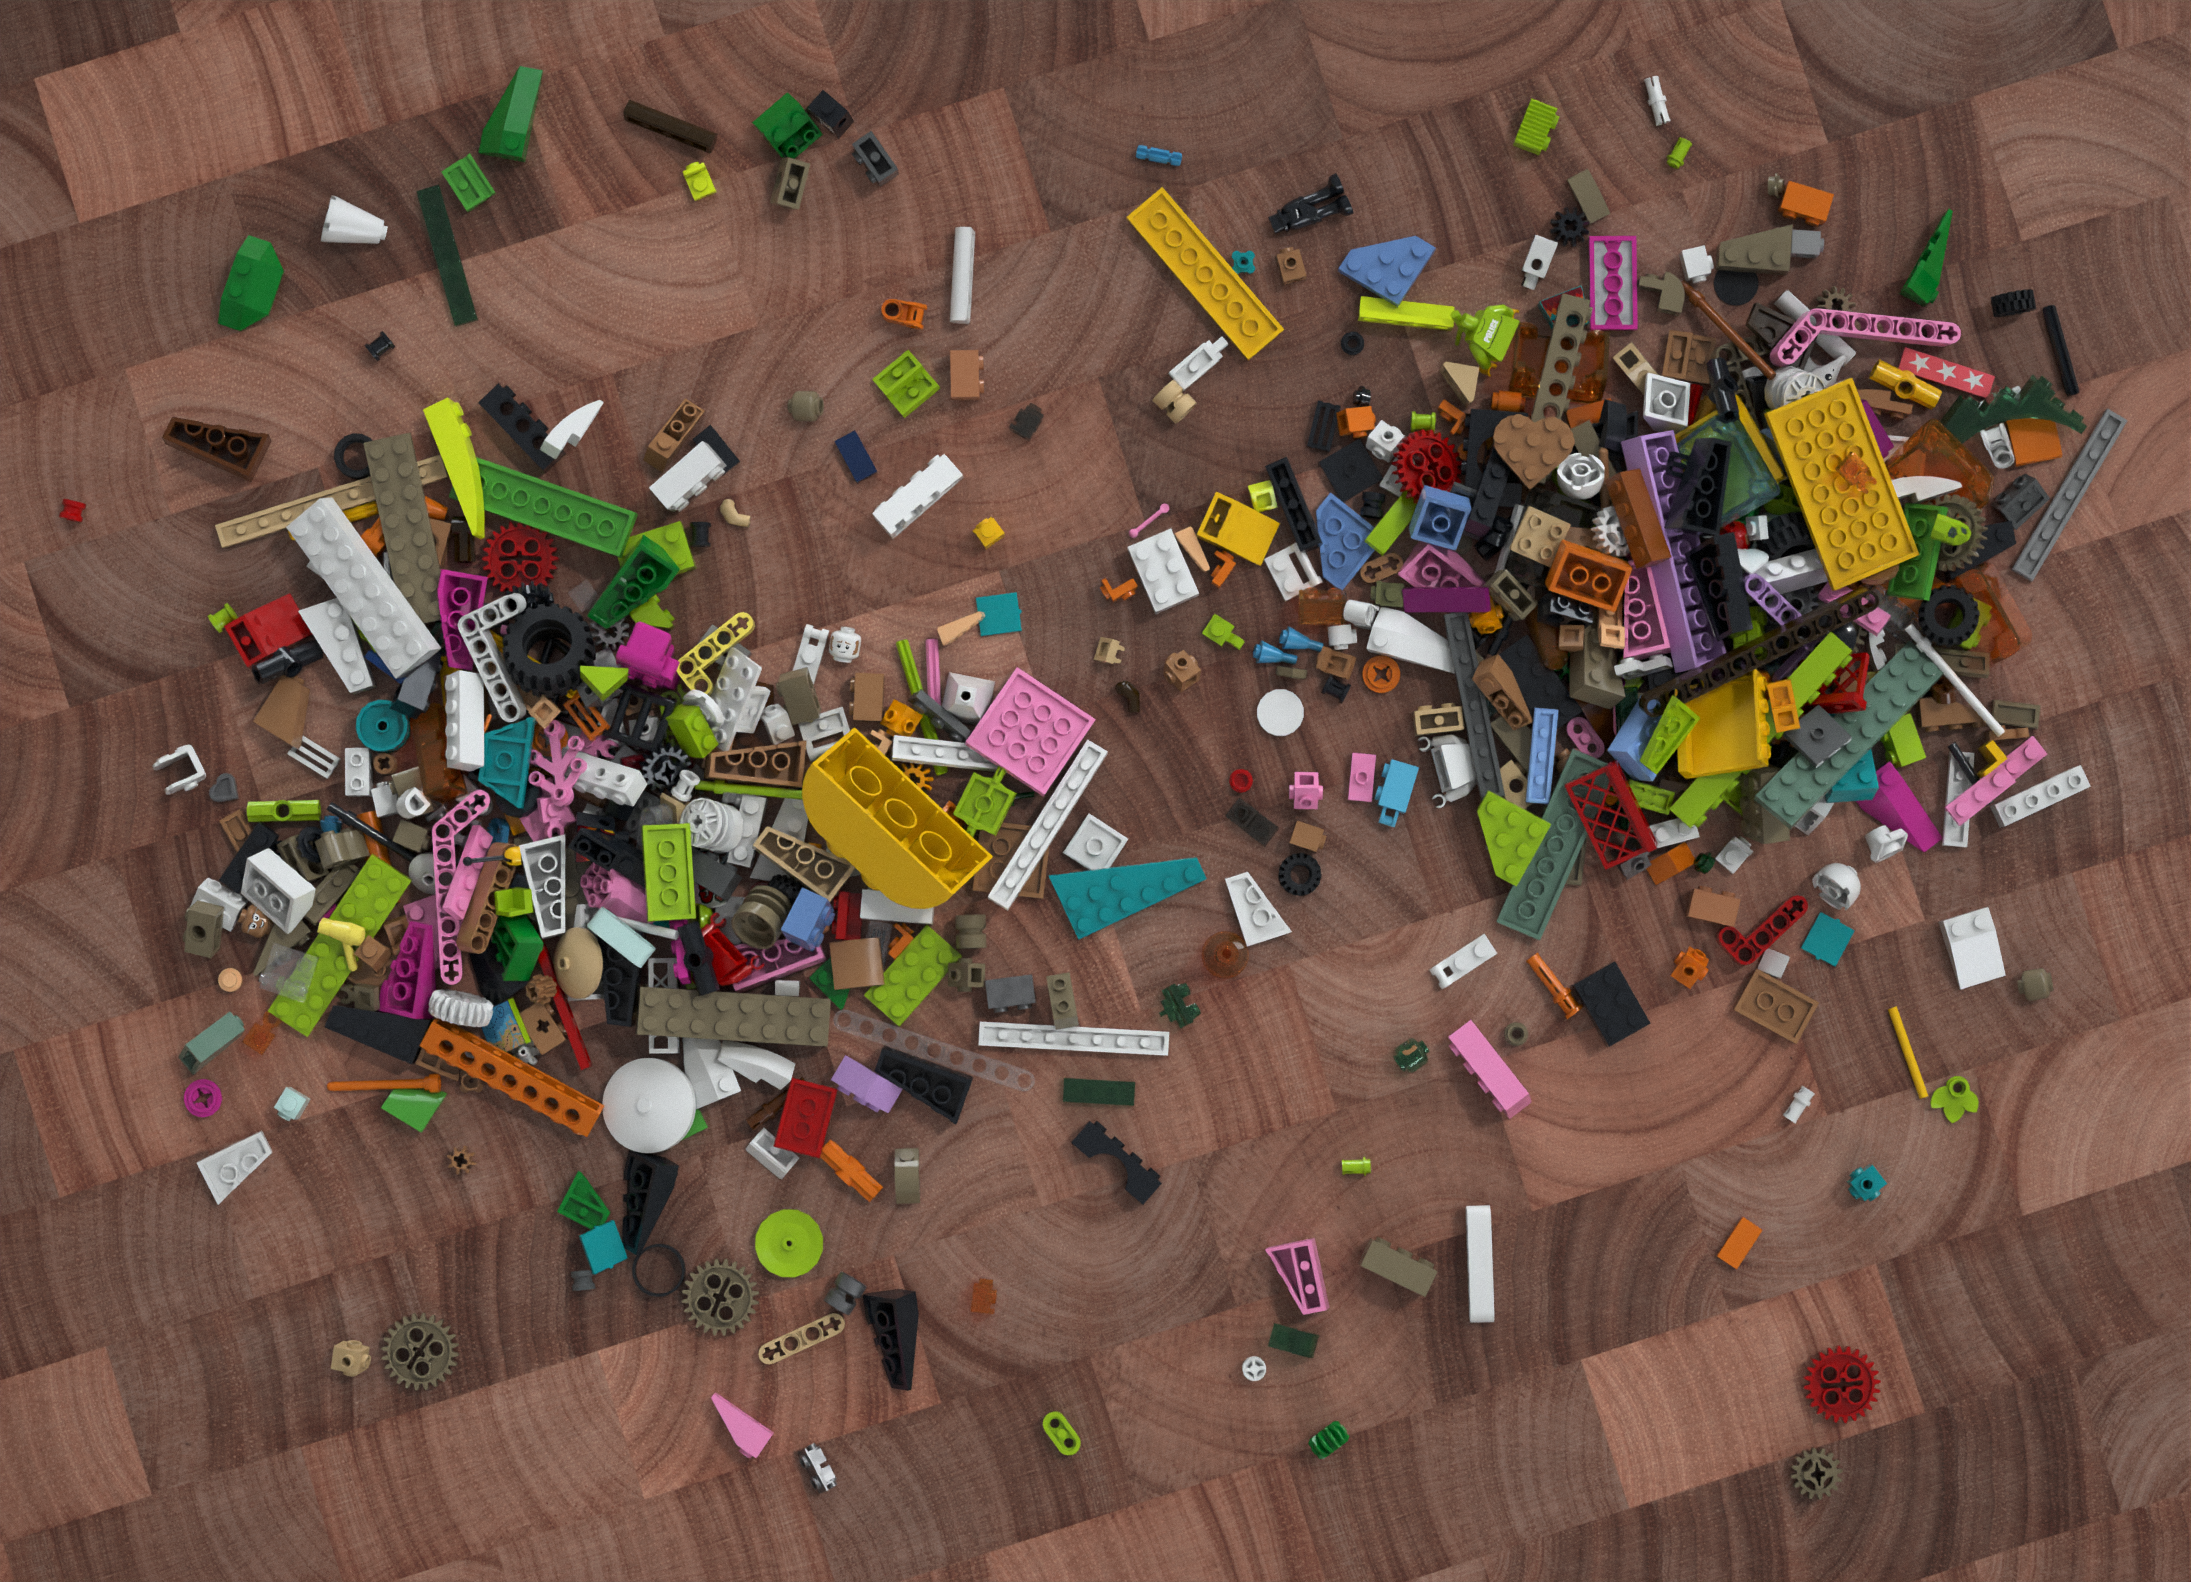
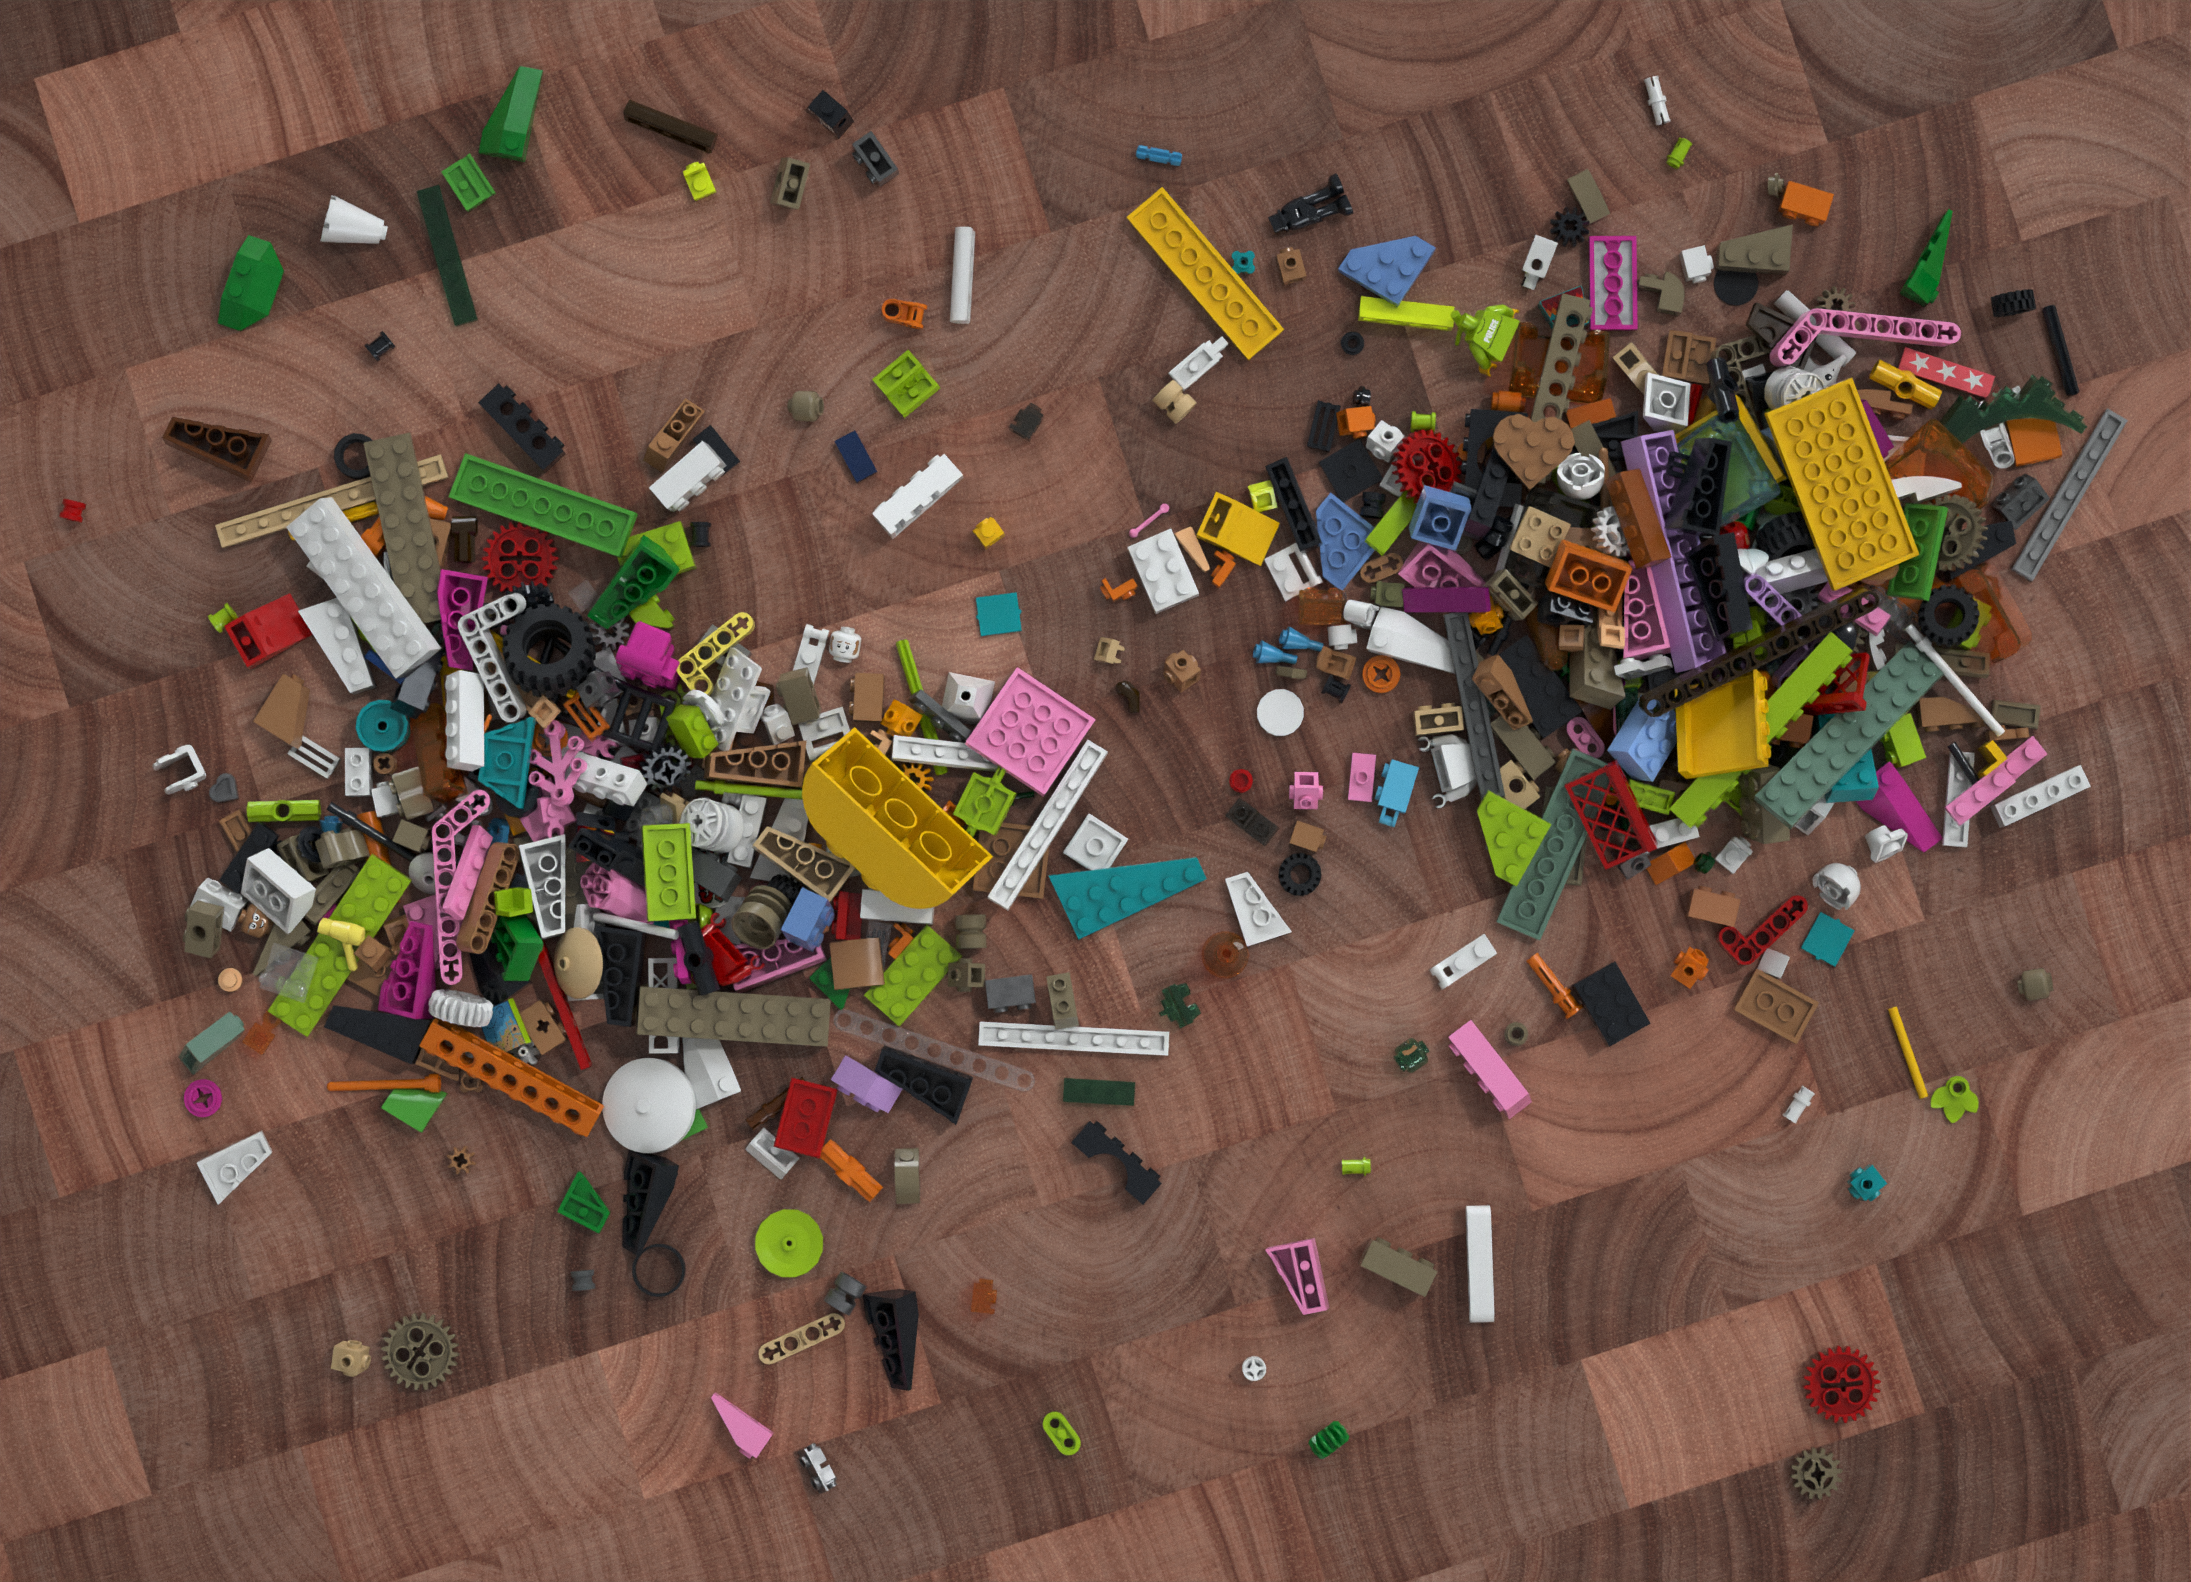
(287, 662): black piece -> none
(291, 1104): light aqua brick -> none
(364, 995): dark tan plate -> none
(412, 803): white plate -> none
(459, 459): neon yellow slope -> none
(511, 856): hinge -> none
(541, 989): medium nougat gear -> none
(570, 429): white slope -> none
(603, 680): lime slope -> none
(603, 1247): teal piece -> none
(621, 937): light aqua beam -> none
(685, 785): white bush -> none
(731, 516): tan arm -> none
(740, 1305): dark tan gear -> none
(756, 1063): white slope -> none
(787, 127): green slope -> none
(787, 987): white slope -> none
(933, 671): bright pink axle -> none
(953, 630): light nougat slope -> none
(965, 374): nougat brick -> none
(1220, 631): lime plate -> none
(1293, 1340): clear green brick -> none
(1451, 413): orange bracket -> none
(1462, 380): tan slope -> none
(1535, 127): lime brick -> none
(1541, 755): light blue tile -> none
(1615, 424): black slope -> none
(1669, 734): lime wing -> none
(1698, 300): dark orange bar -> none
(1739, 1242): orange tile -> none
(1757, 527): white plate -> none
(1783, 705): light orange slope -> none
(1806, 244): light grey brick -> none
(1818, 736): dark grey plate -> none
(1854, 471): clear orange plate -> none
(1943, 691): reddish brown beam -> none
(1950, 531): lime rock -> none
(1973, 947): white slope -> none

